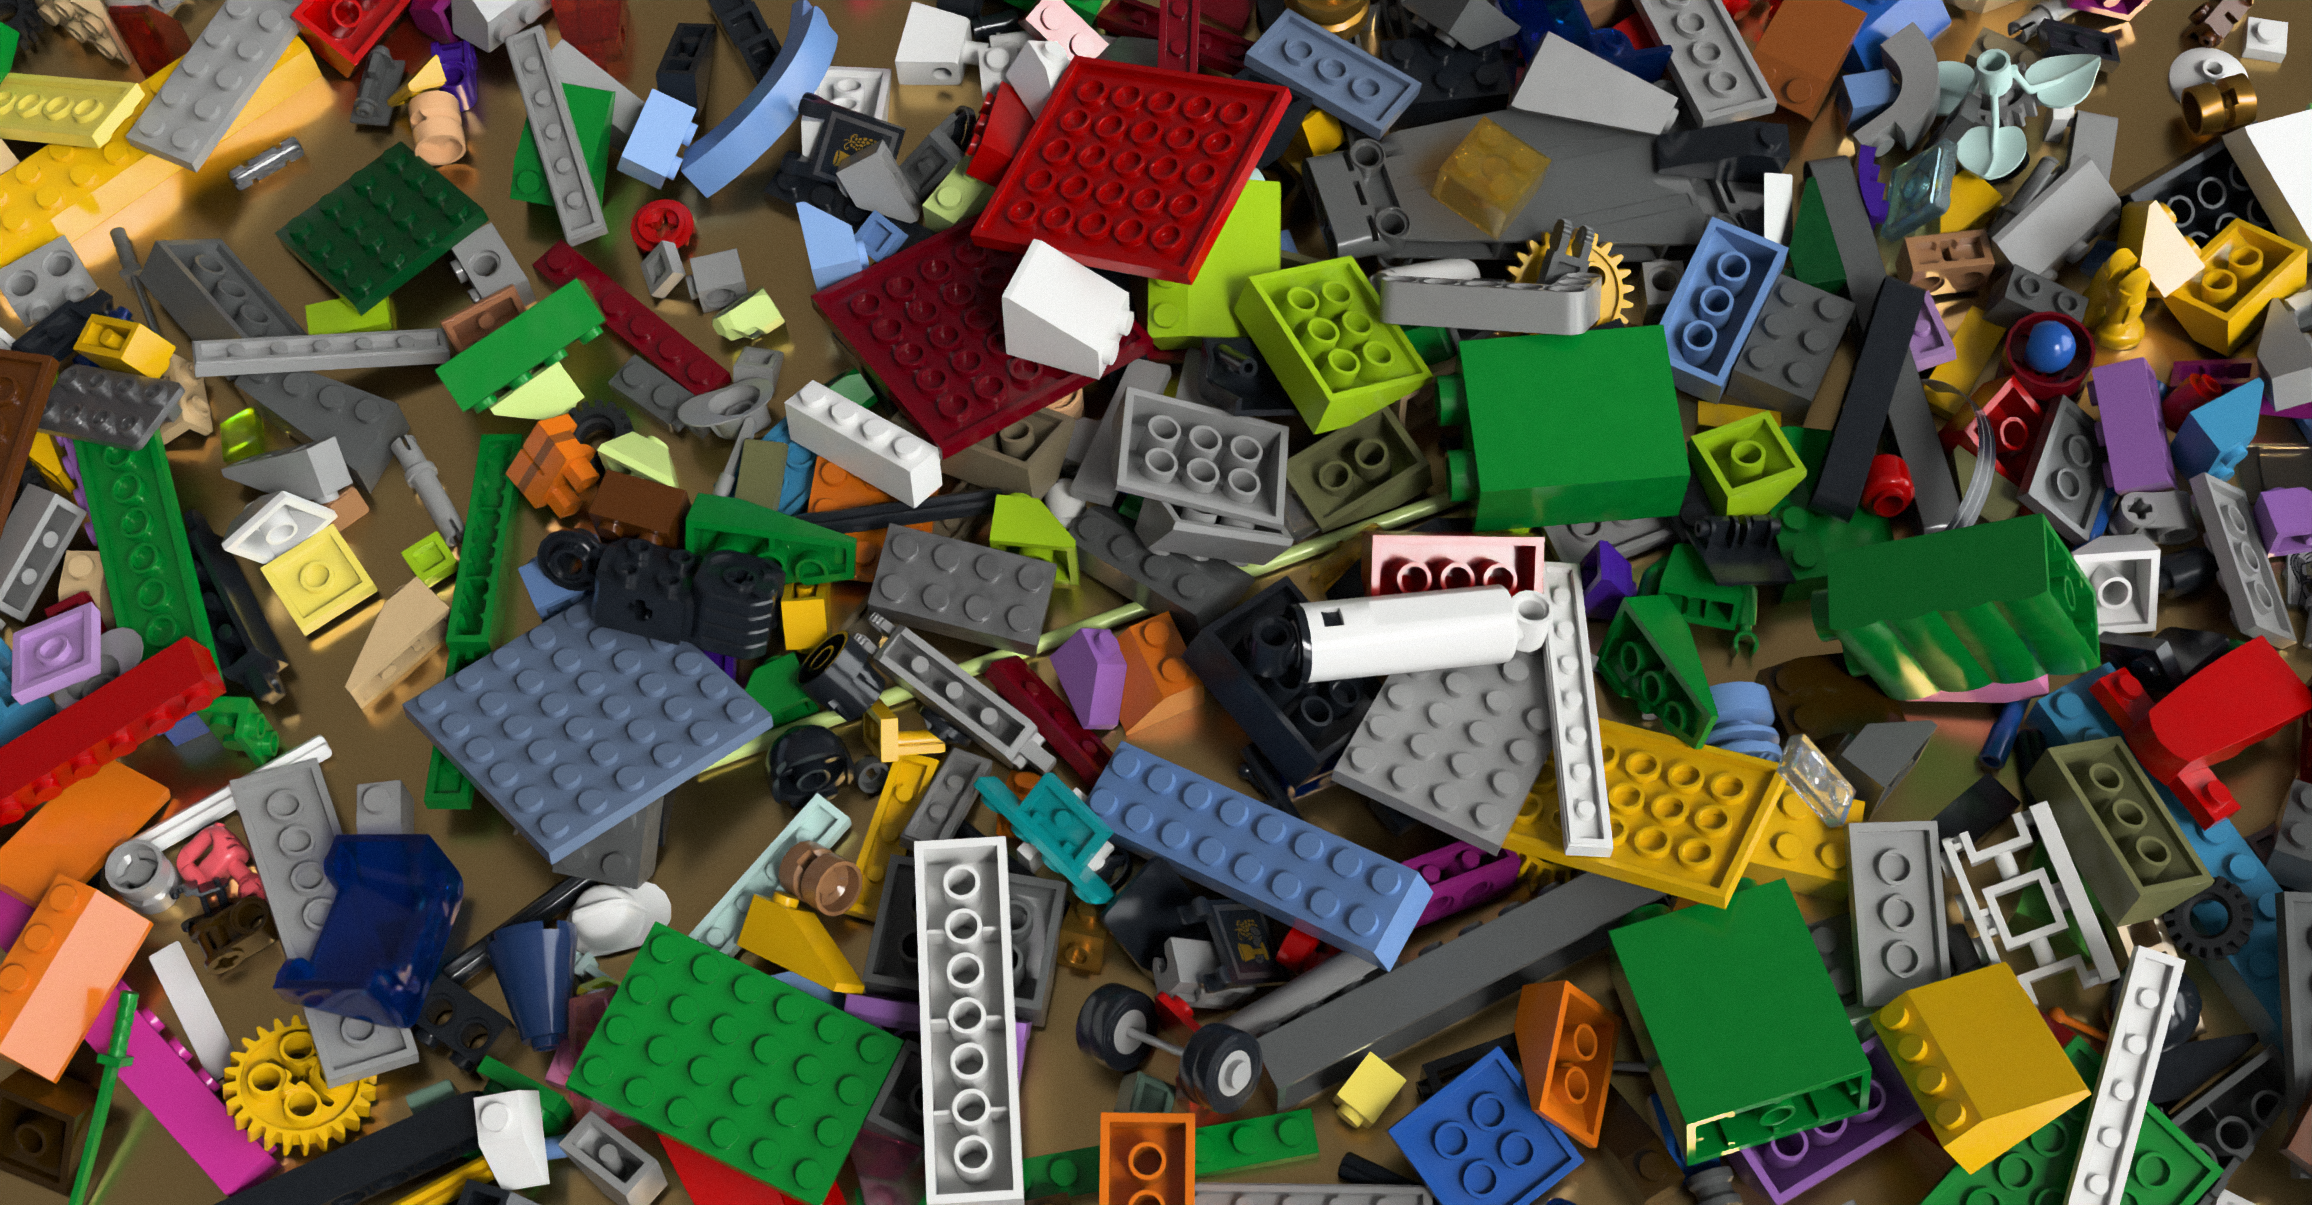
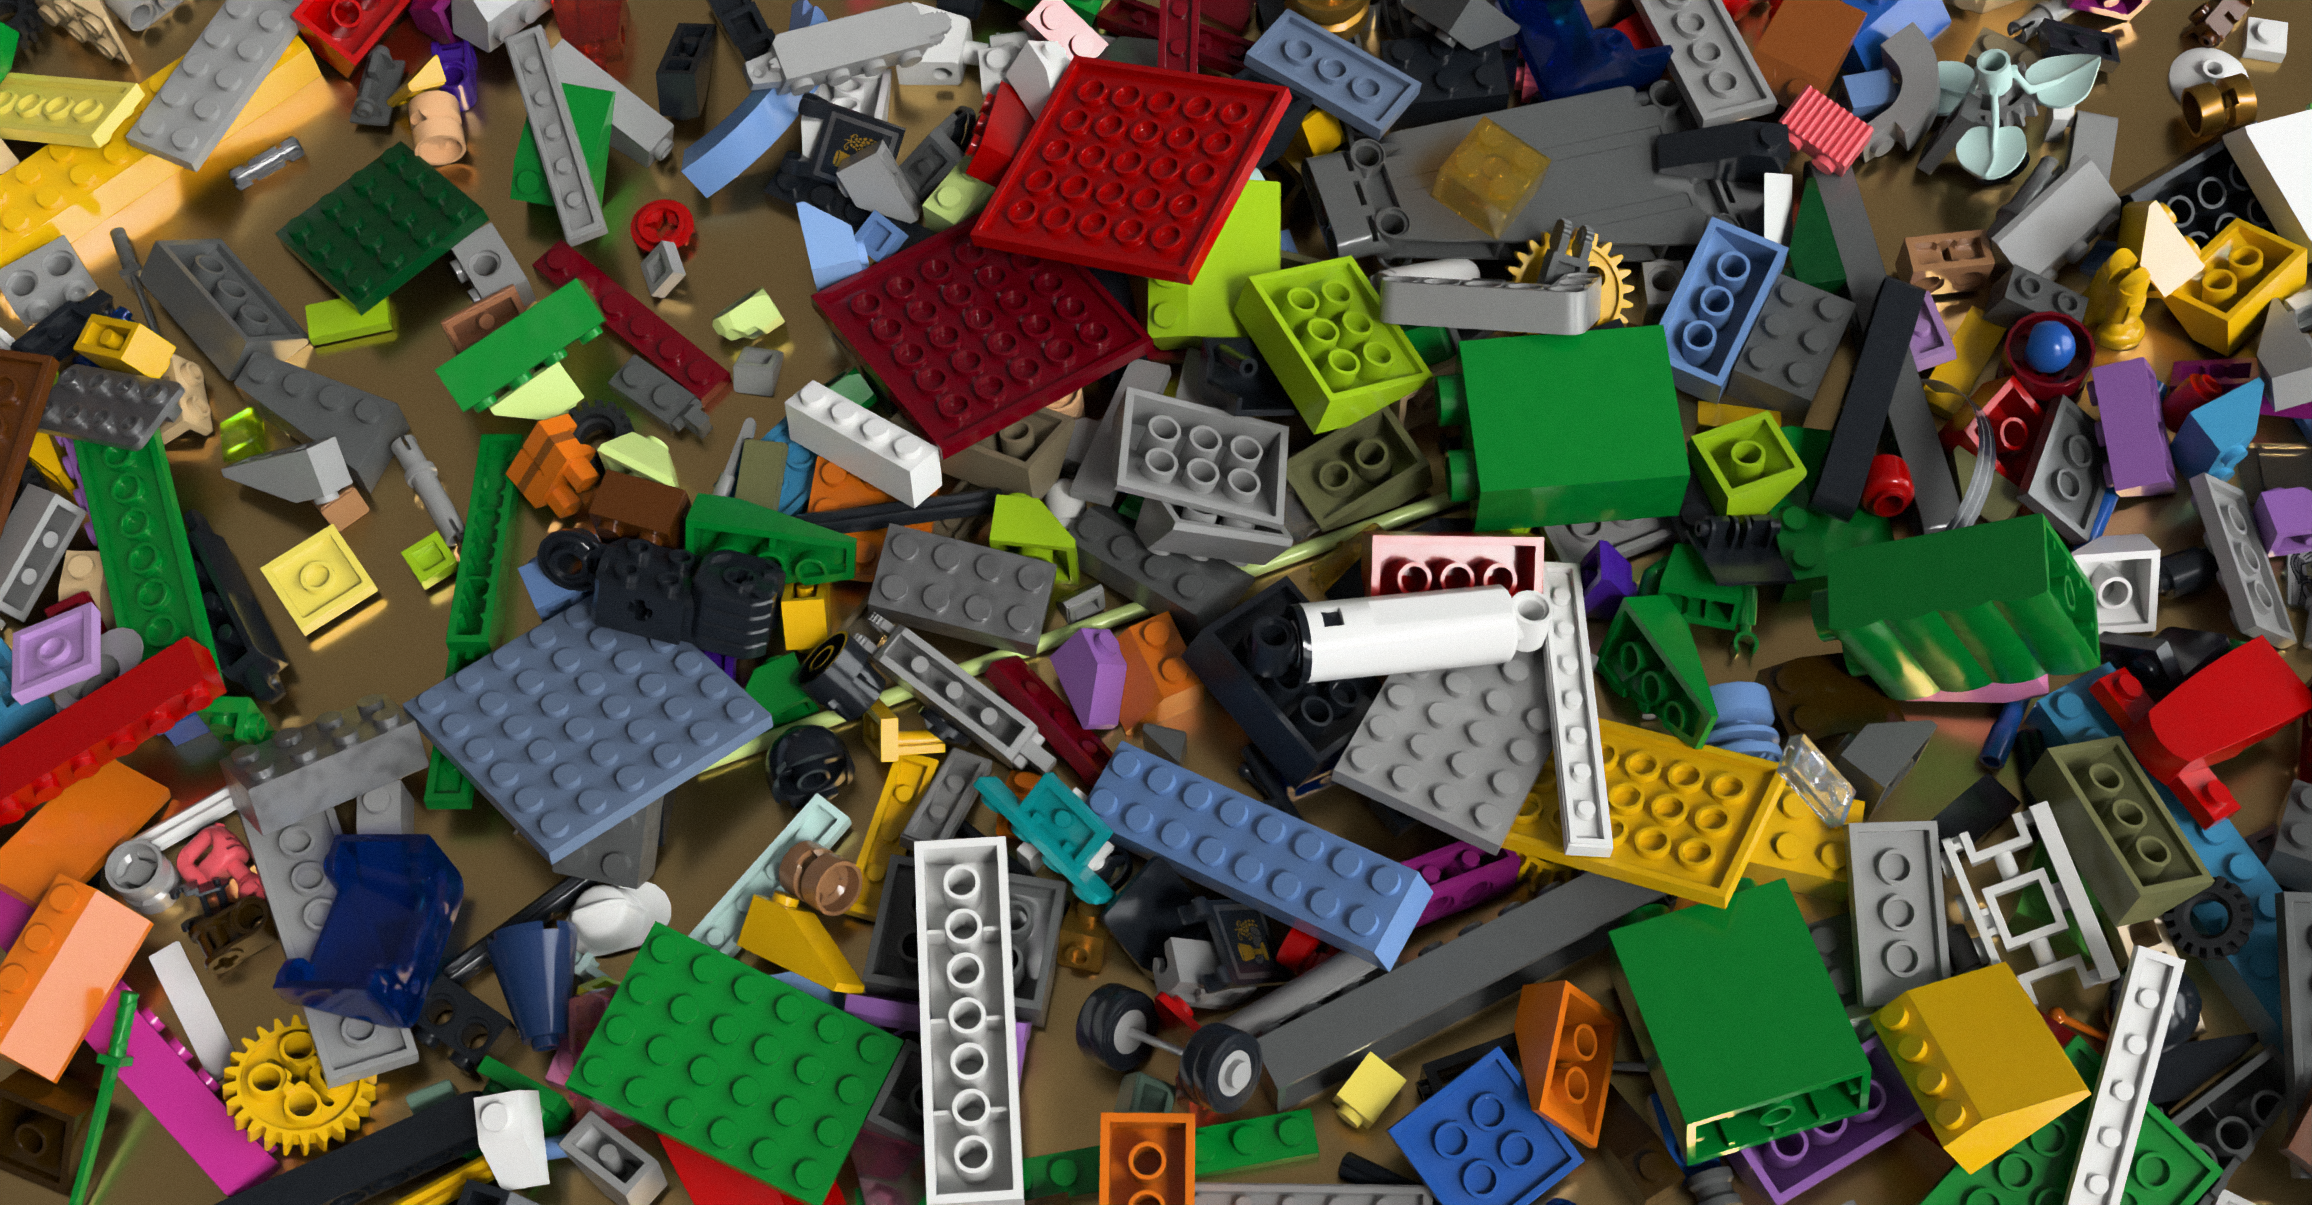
(150, 36): clear red slope -> none
(275, 526): white slope -> none
(319, 352): light grey tile -> none
(323, 763): none -> flat silver brick
(402, 634): tan slope -> none
(657, 138): light blue brick -> none
(717, 280): light grey brick -> none
(729, 407): light grey piece -> none
(846, 48): none -> light grey hinge
(877, 781): dark grey hinge -> none
(990, 24): black pin -> none
(1064, 313): white slope -> none
(1082, 603): none -> light grey slope
(1165, 743): none -> dark grey slope
(1585, 89): light grey slope -> none
(1825, 131): none -> coral brick
(1870, 190): dark purple slope -> none
(1920, 190): clear light blue plate -> none
(1971, 205): yellow slope -> none
(2160, 516): light grey piece -> none

